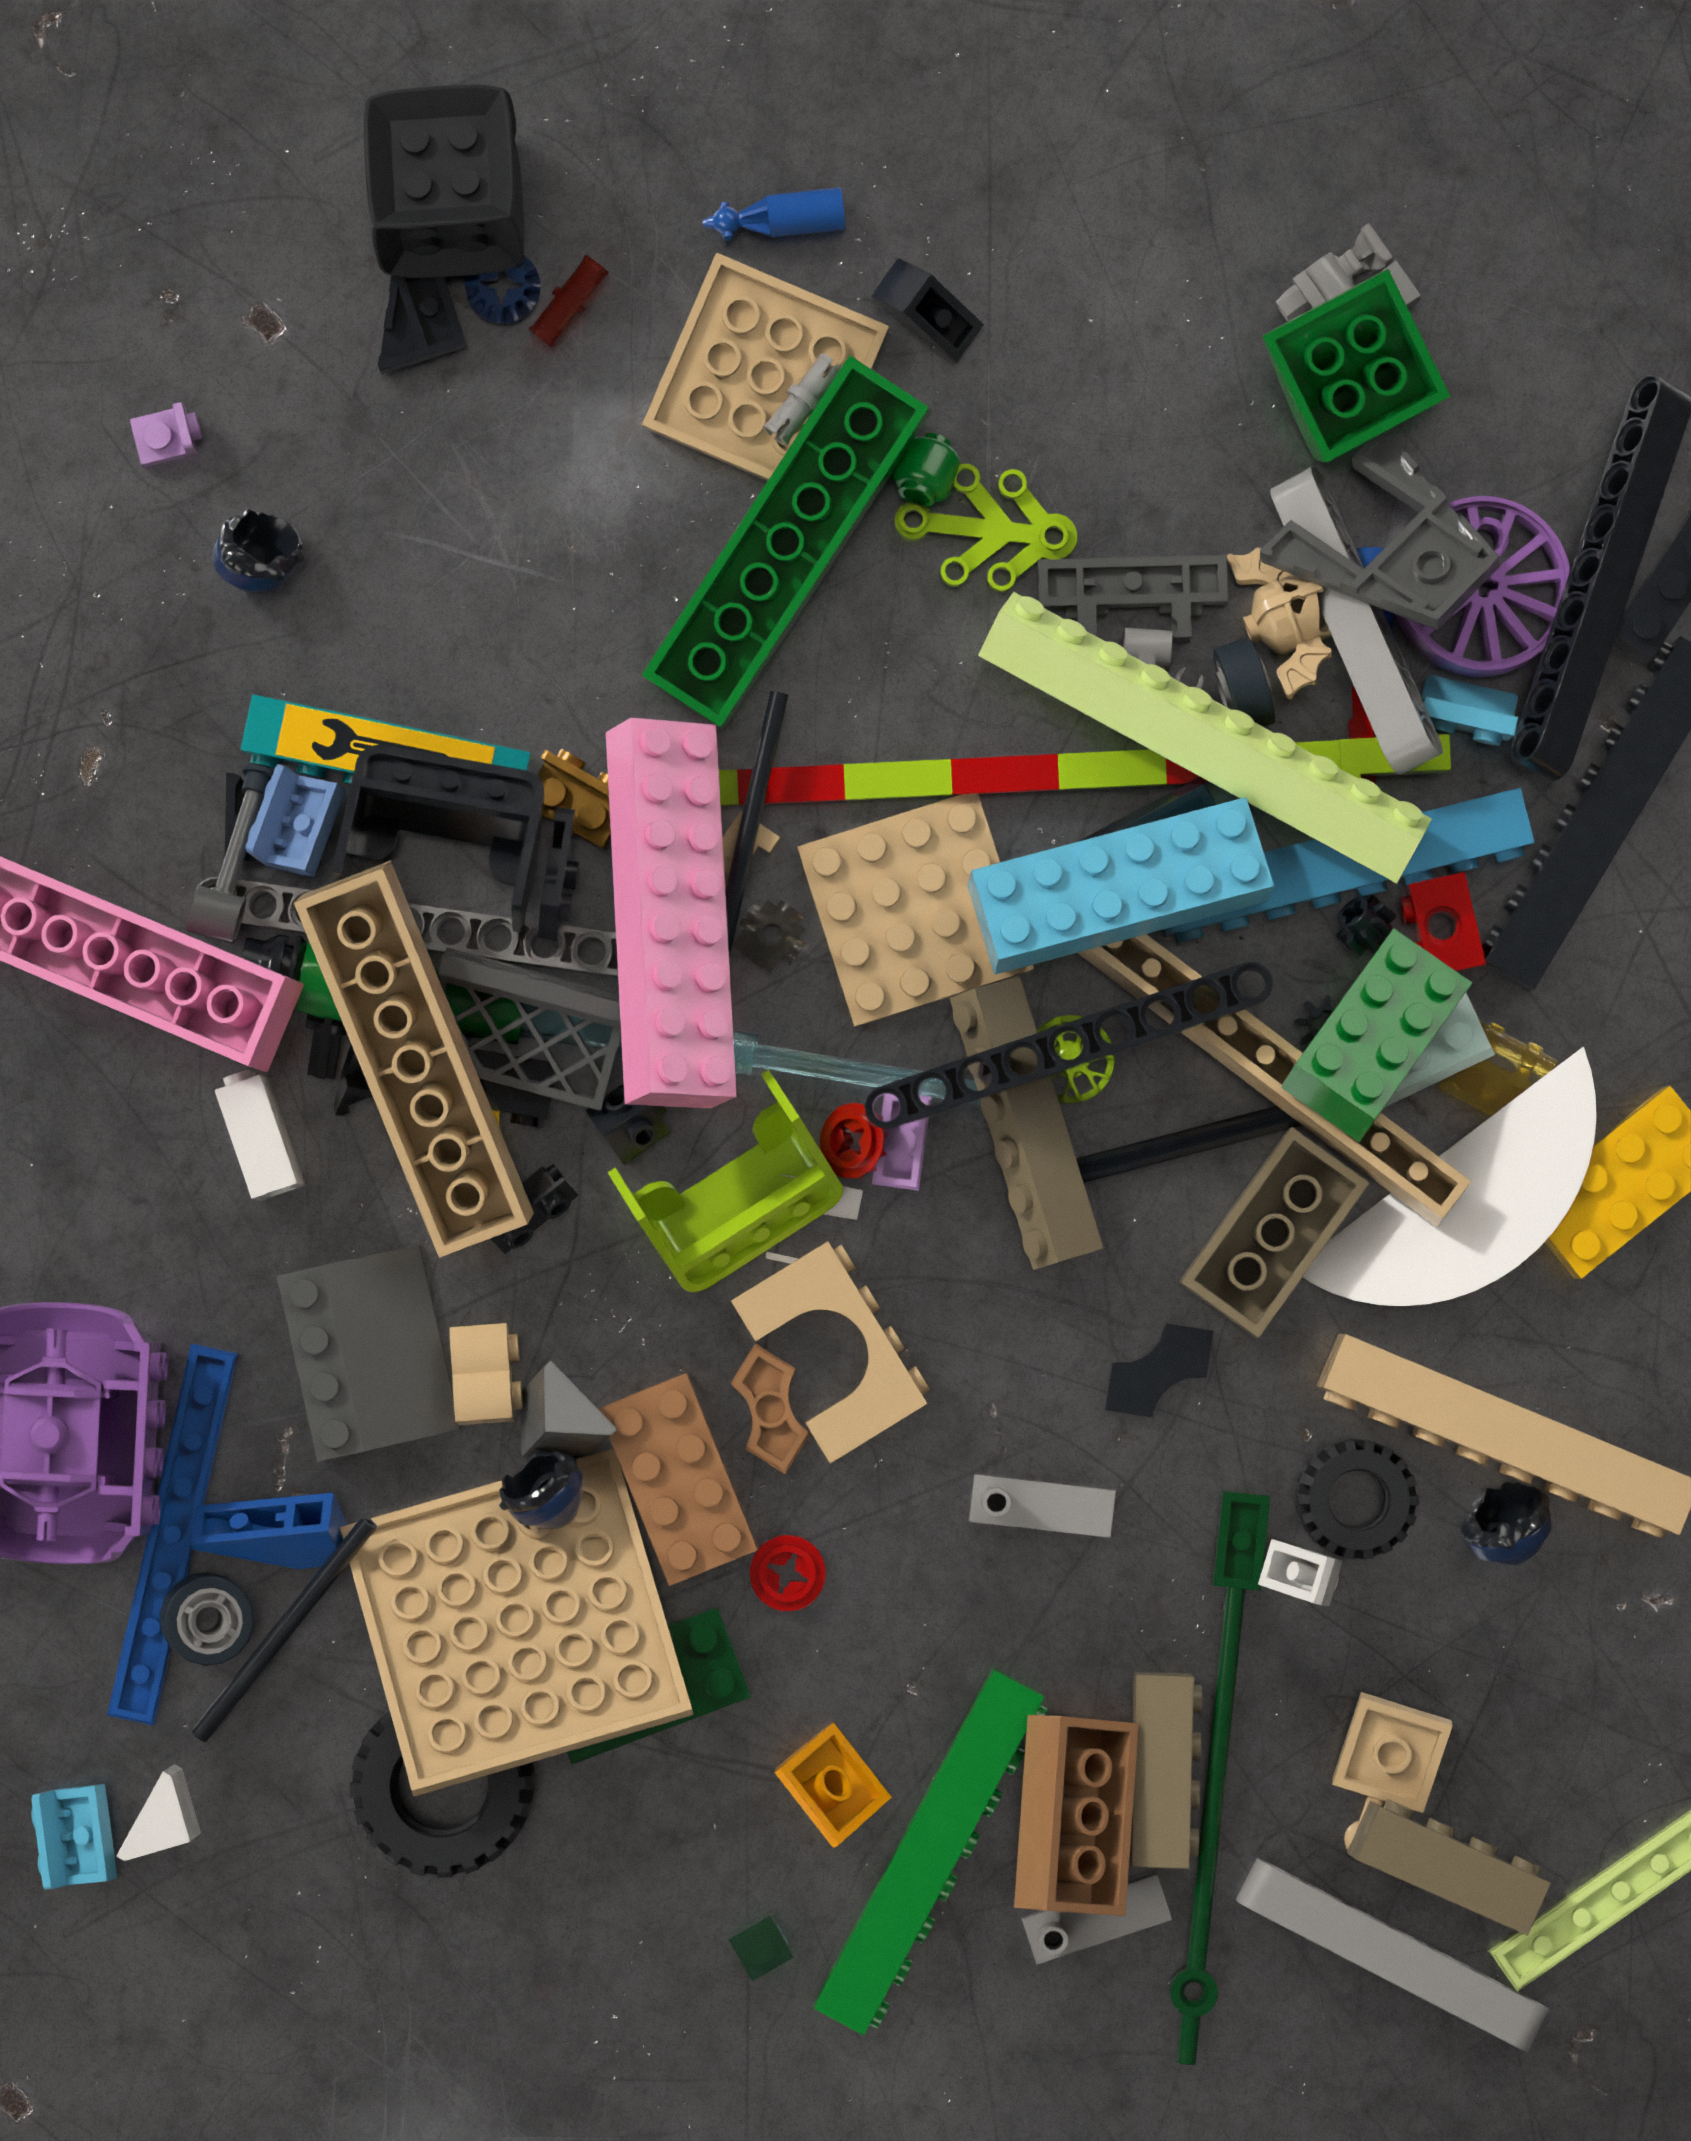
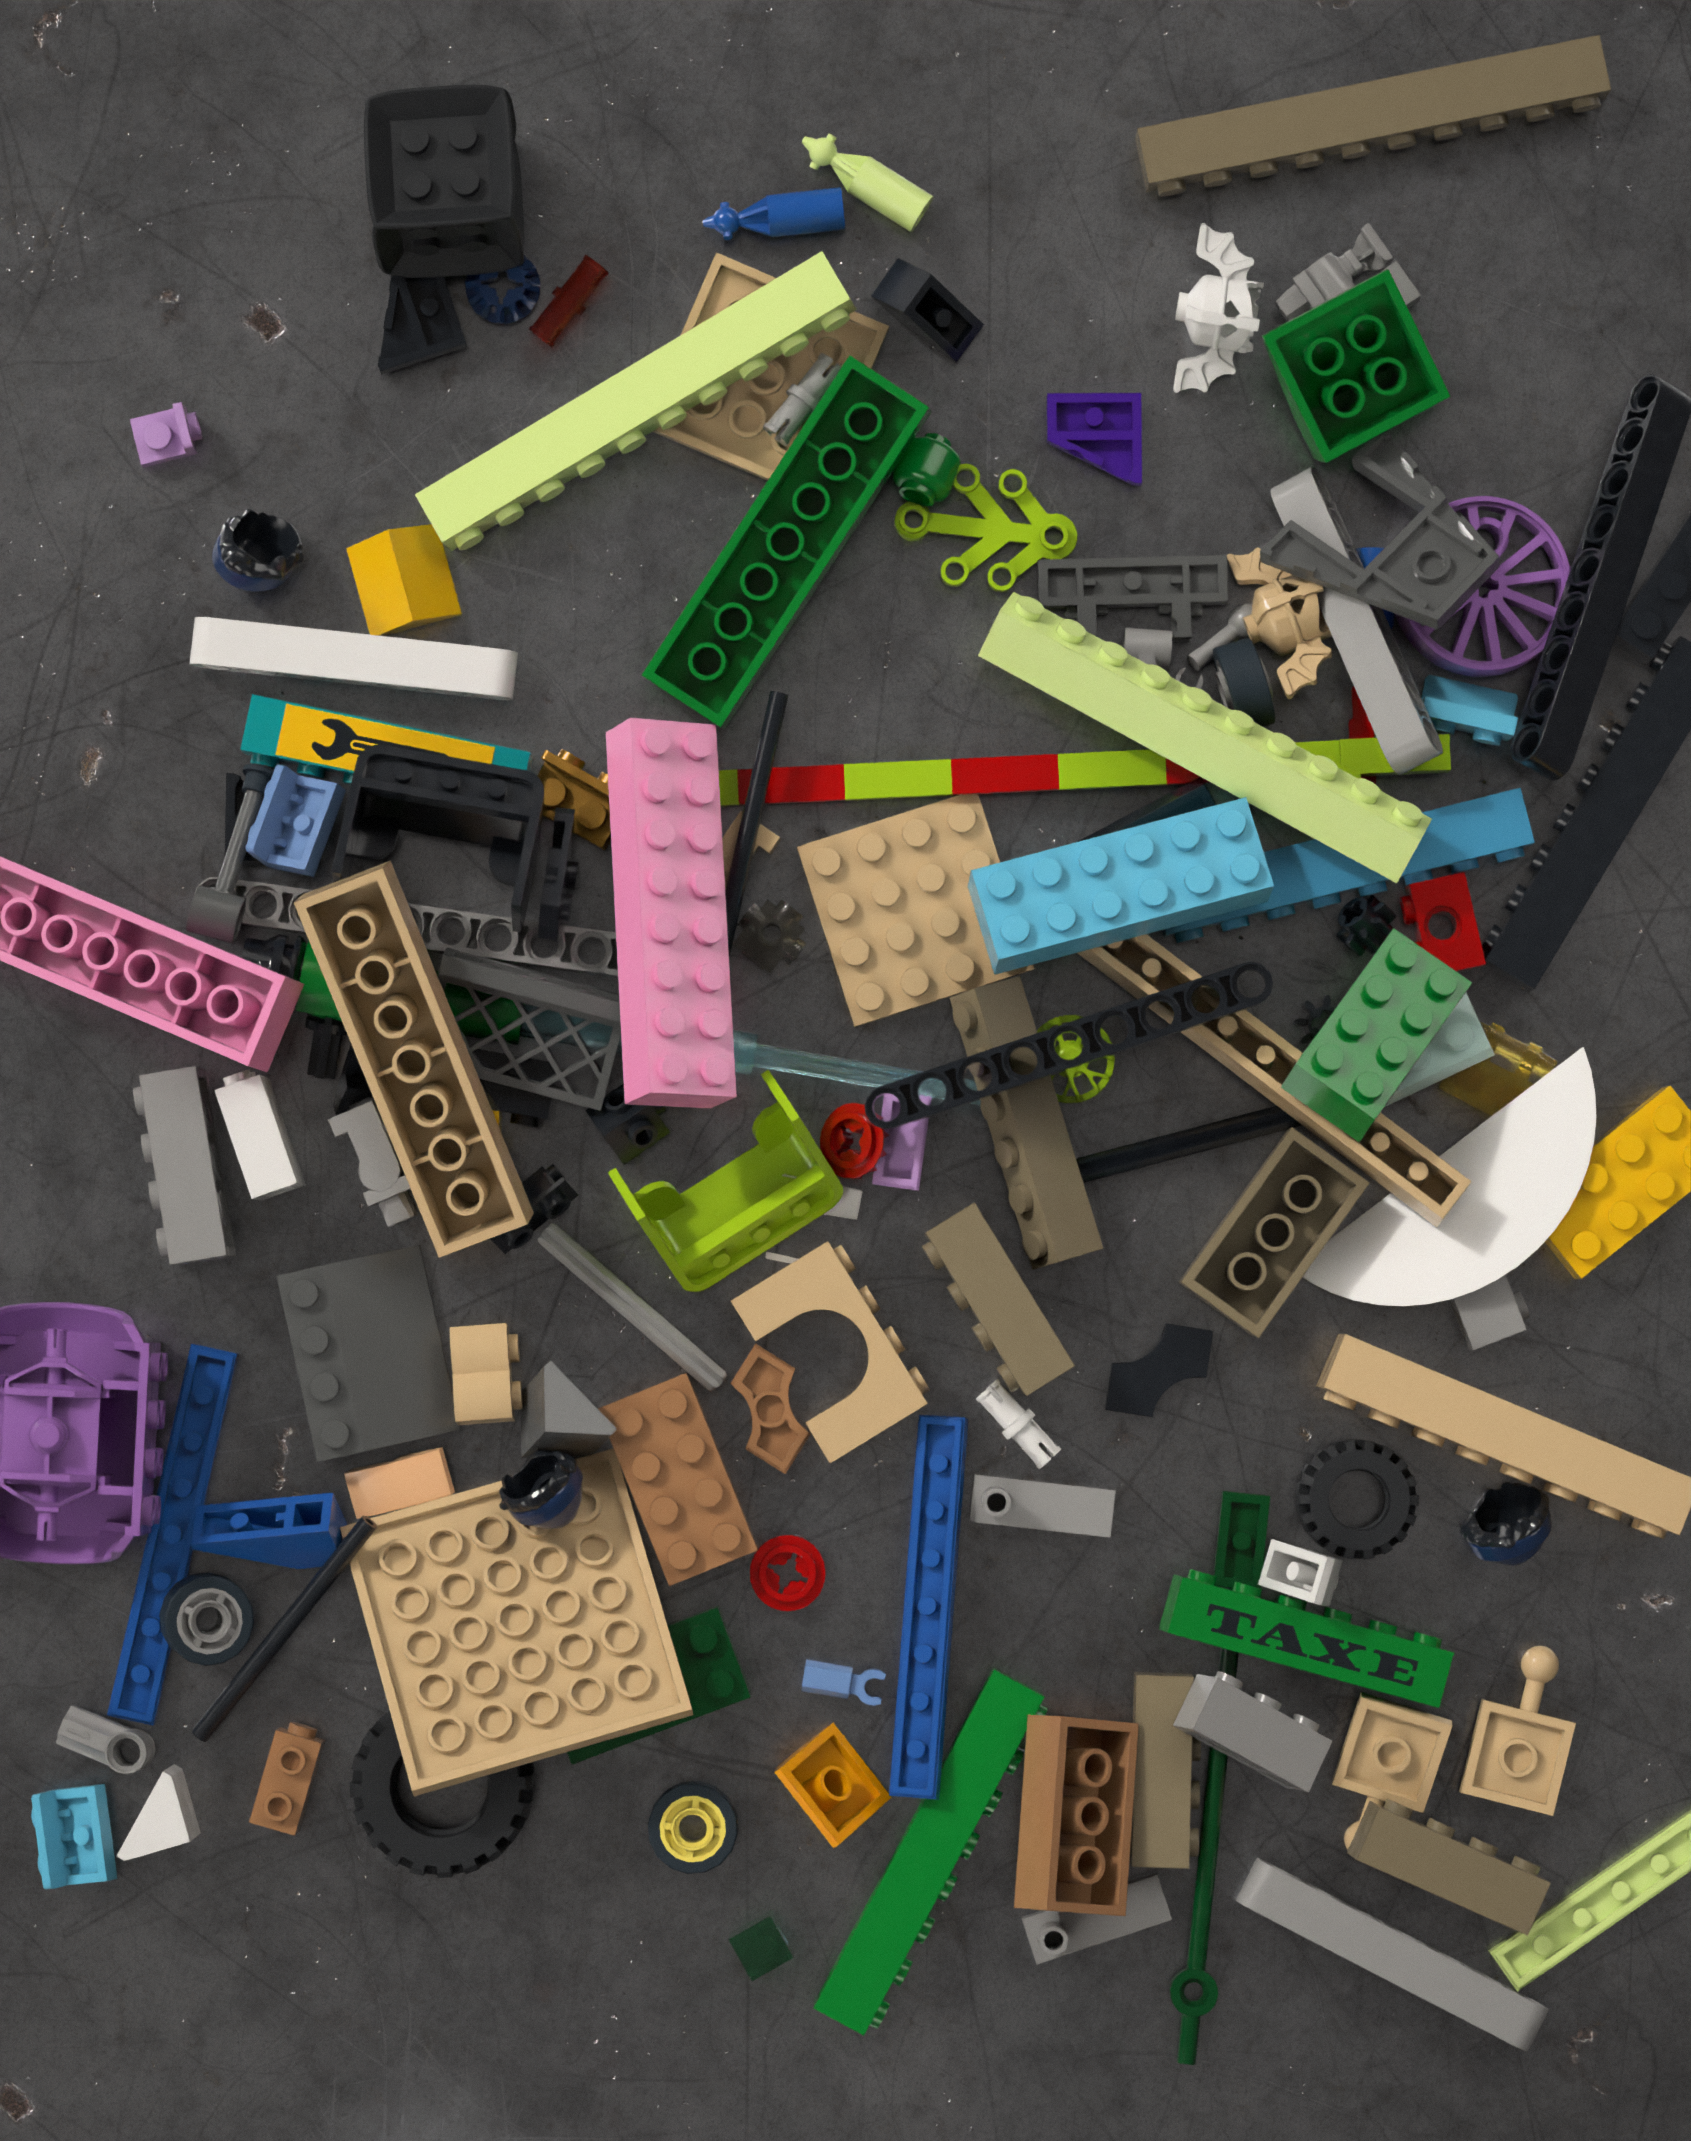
(101, 1739): none -> light grey piece
(186, 1166): none -> light grey brick
(288, 1778): none -> medium nougat brick
(353, 658): none -> white beam
(378, 1164): none -> light grey hips
(399, 1483): none -> light nougat slope
(403, 579): none -> yellow slope
(632, 1307): none -> light grey axle
(636, 402): none -> yellowish green brick
(687, 1854): none -> wheel
(839, 1681): none -> medium blue bar
(872, 182): none -> yellowish green wheel
(928, 1607): none -> blue tile
(999, 1300): none -> dark tan brick
(1018, 1424): none -> white pin
(1099, 430): none -> dark purple wing
(1217, 312): none -> white helmet
(1232, 632): none -> light grey bar
(1253, 1731): none -> light grey brick
(1305, 1639): none -> green brick
(1373, 115): none -> dark tan brick
(1490, 1313): none -> light grey brick
(1516, 1751): none -> tan plate

